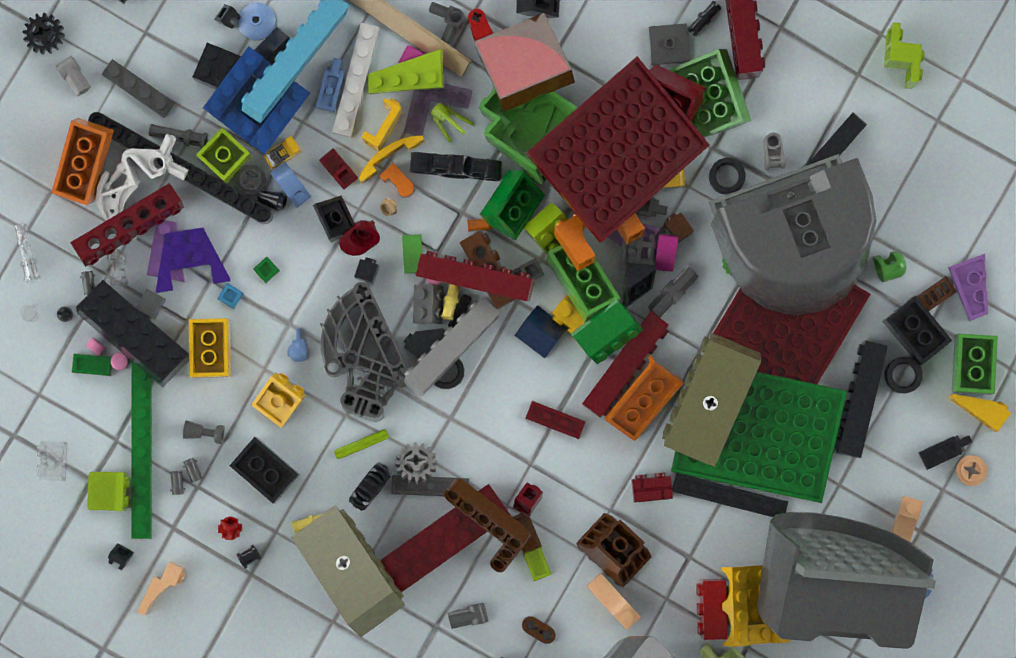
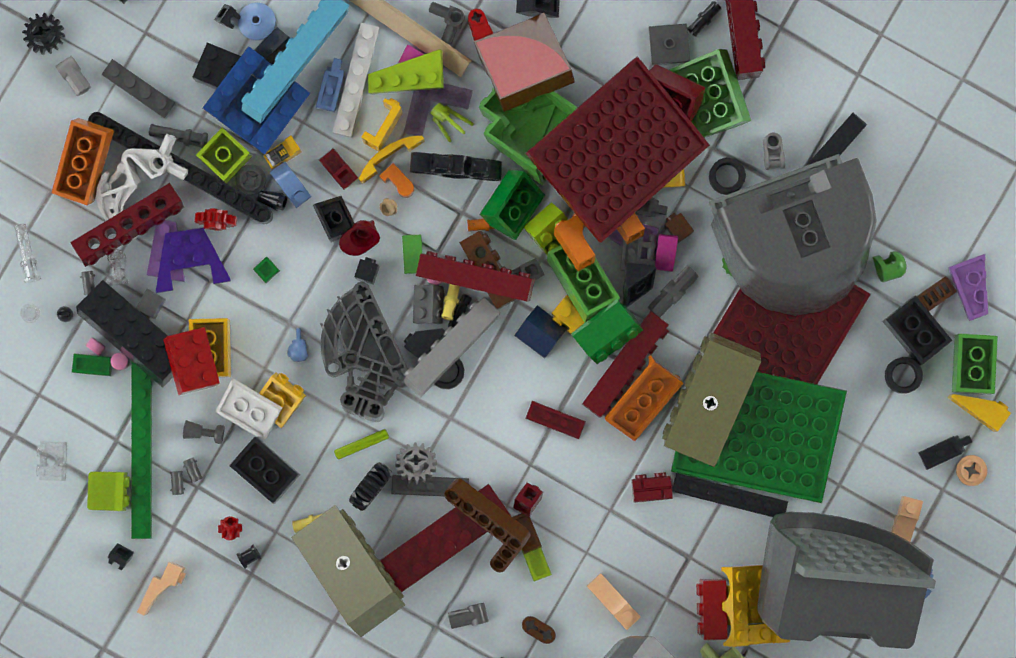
(191, 361): none -> red brick
(215, 219): none -> red gear
(230, 296): dark azure tile -> none
(248, 409): none -> white tile
(614, 549): reddish brown slope -> none
(861, 399): black brick -> none
(903, 55): lime bracket -> none

